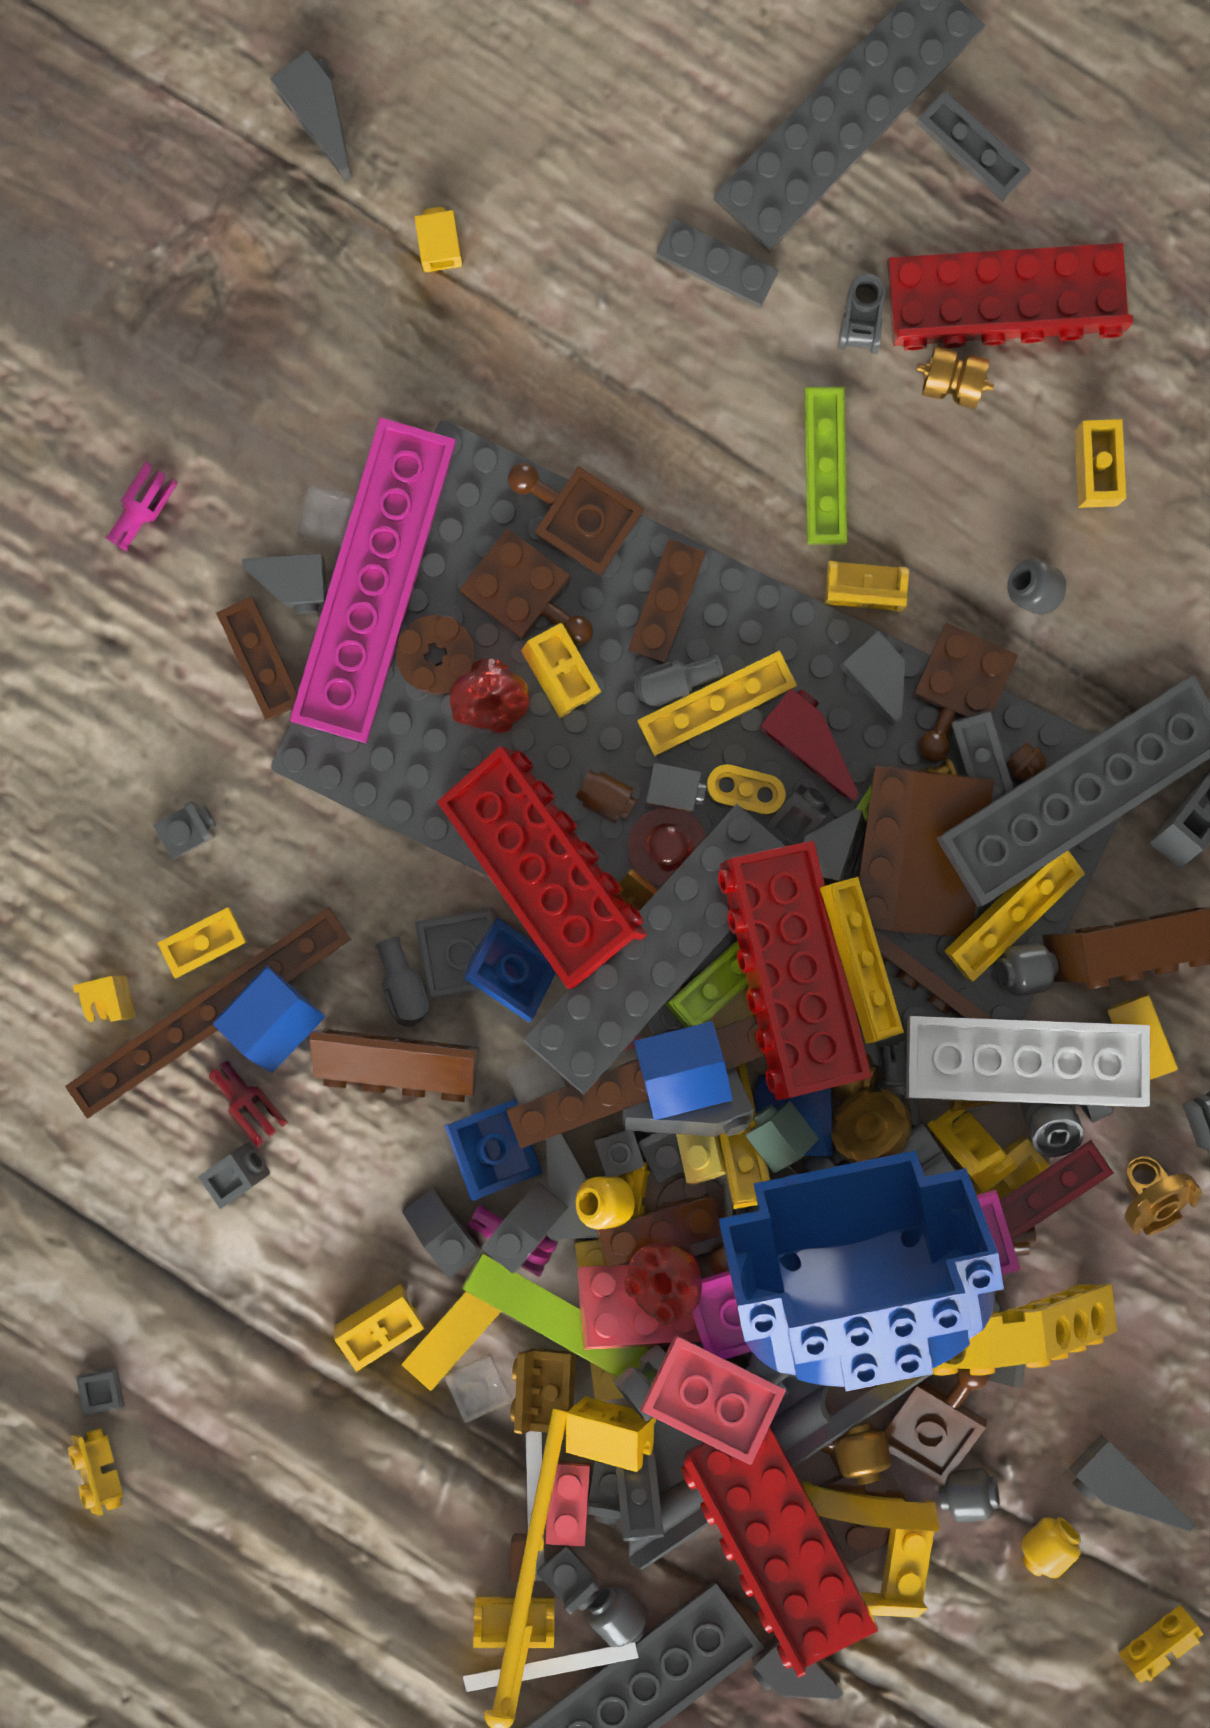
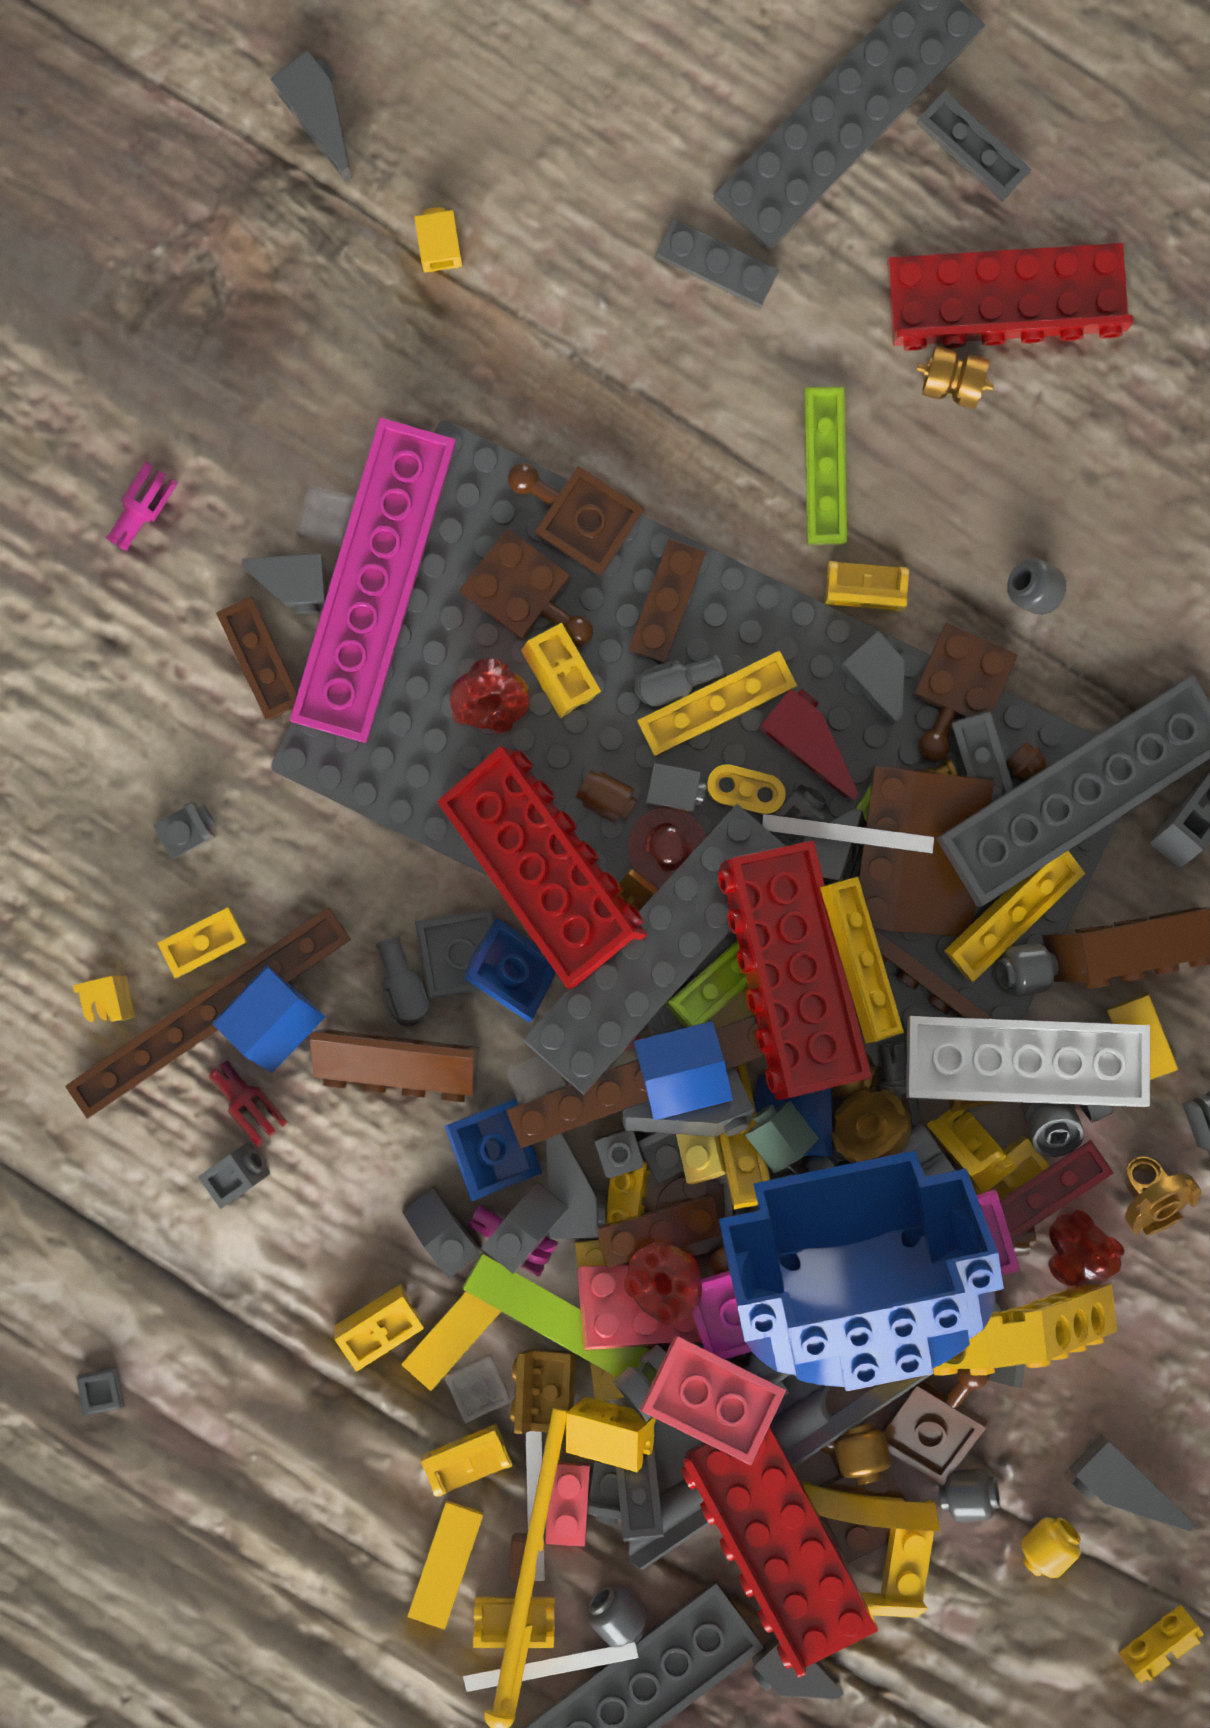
(97, 1487): yellow hinge -> none
(415, 643): reddish brown plate -> none
(445, 1564): none -> yellow tile
(466, 1460): none -> yellow hinge
(570, 1579): dark grey bracket -> none
(605, 1202): yellow head -> none
(848, 833): none -> white sticker
(863, 322): dark grey piece -> none
(1082, 1251): none -> clear red plate
(1100, 463): yellow brick -> none

